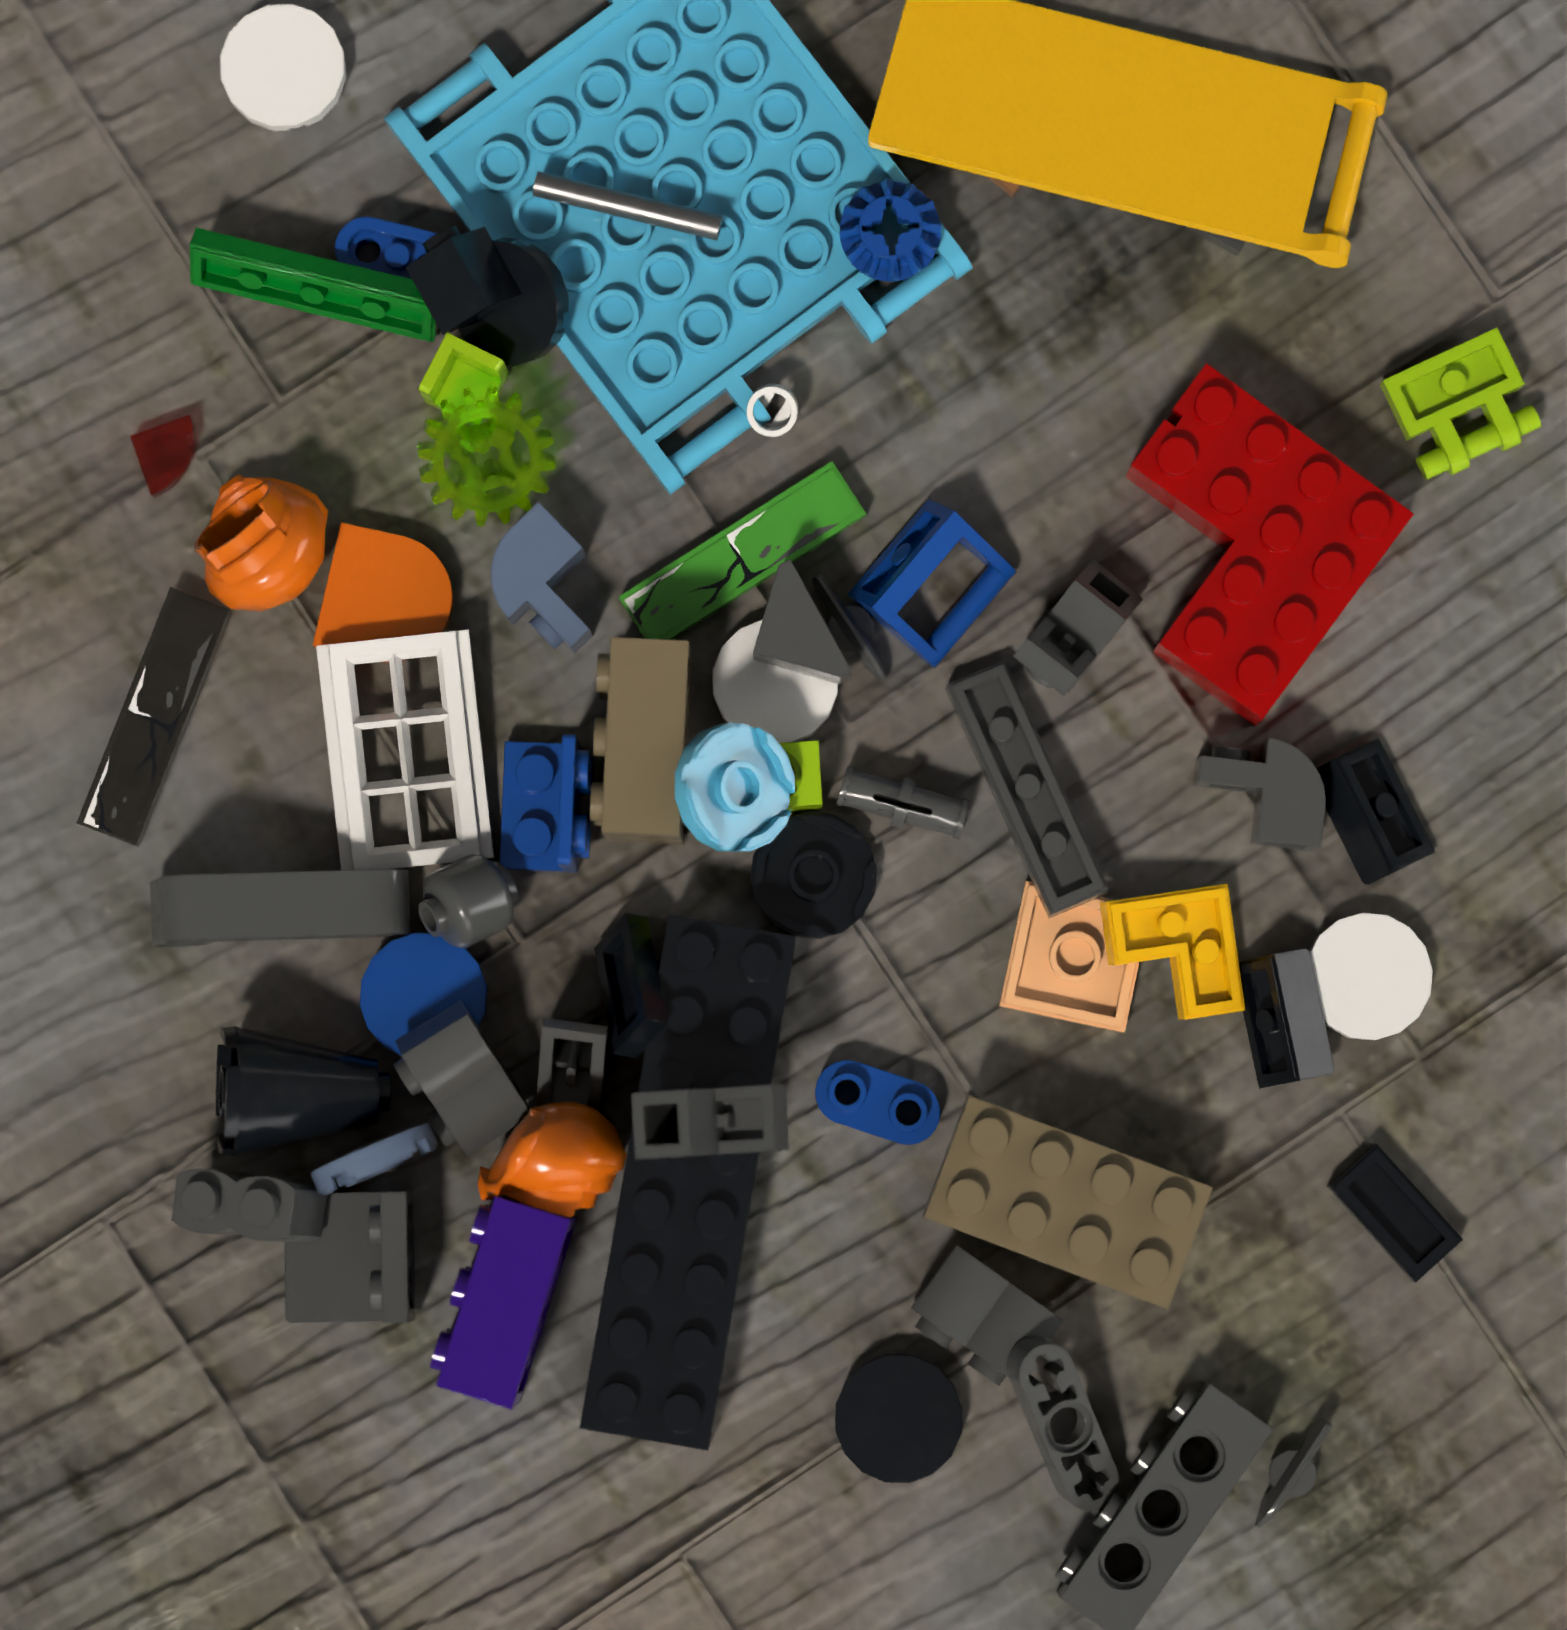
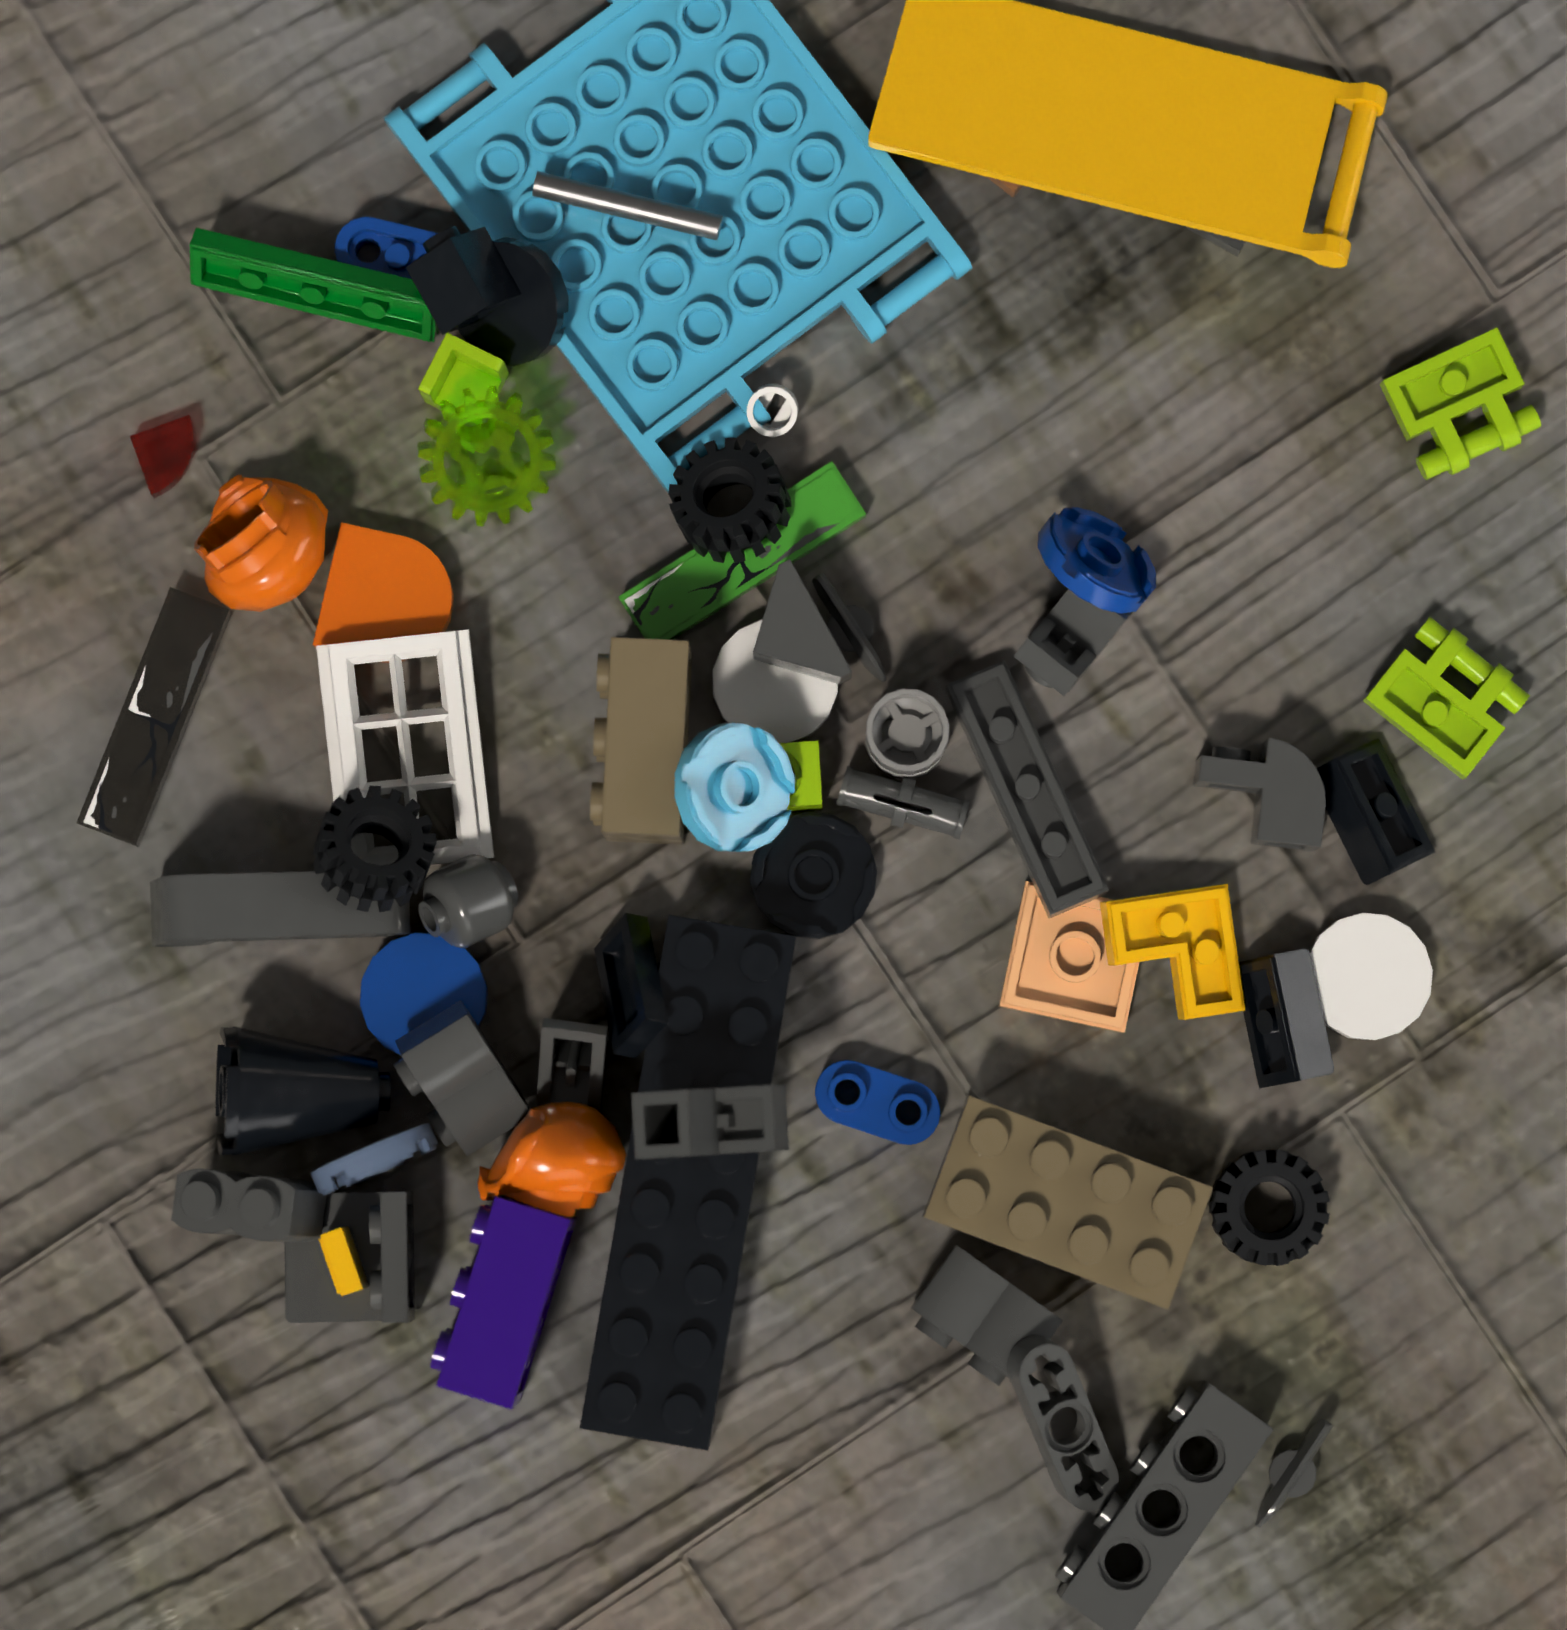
(283, 67): white tile -> none
(343, 1261): none -> yellow tile
(380, 817): none -> black tyre
(527, 567): sand blue brick -> none
(542, 805): blue bracket -> none
(716, 472): none -> black tyre
(868, 250): blue gear -> none
(898, 1418): black tile -> none
(906, 733): none -> light grey wheel
(911, 561): blue tile -> none
(1094, 562): none -> blue tile
(1293, 530): red piece -> none
(1307, 1218): none -> black tyre
(1394, 1212): black tile -> none
(1434, 711): none -> lime plate

